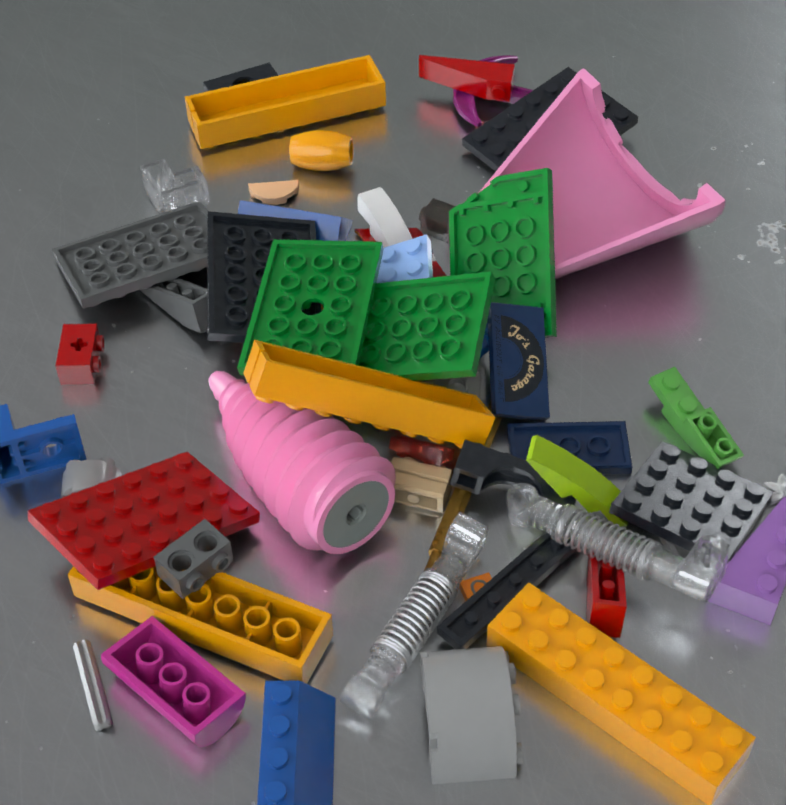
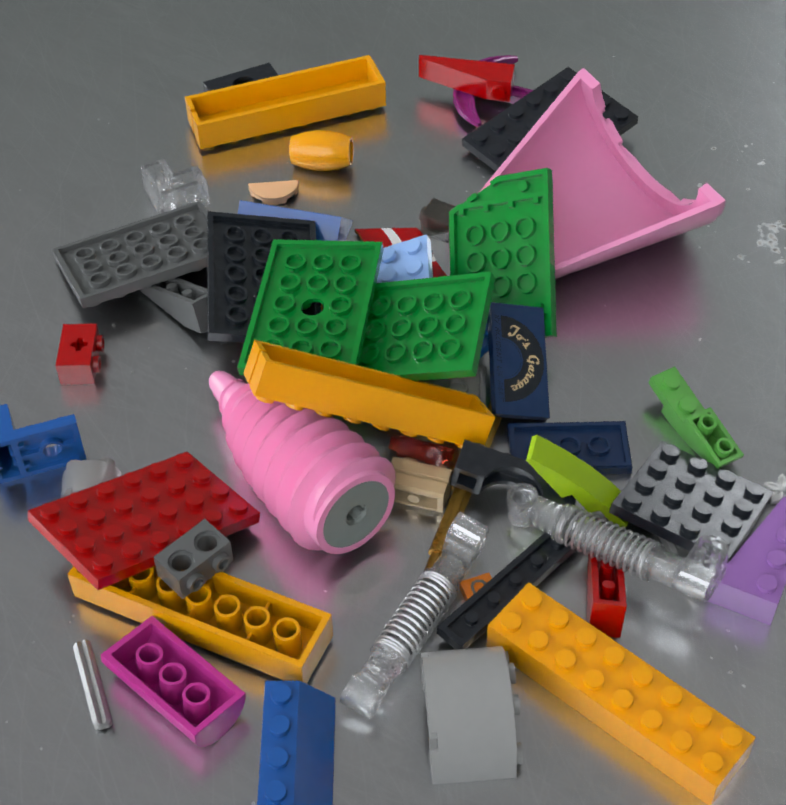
(383, 217): white slope -> none

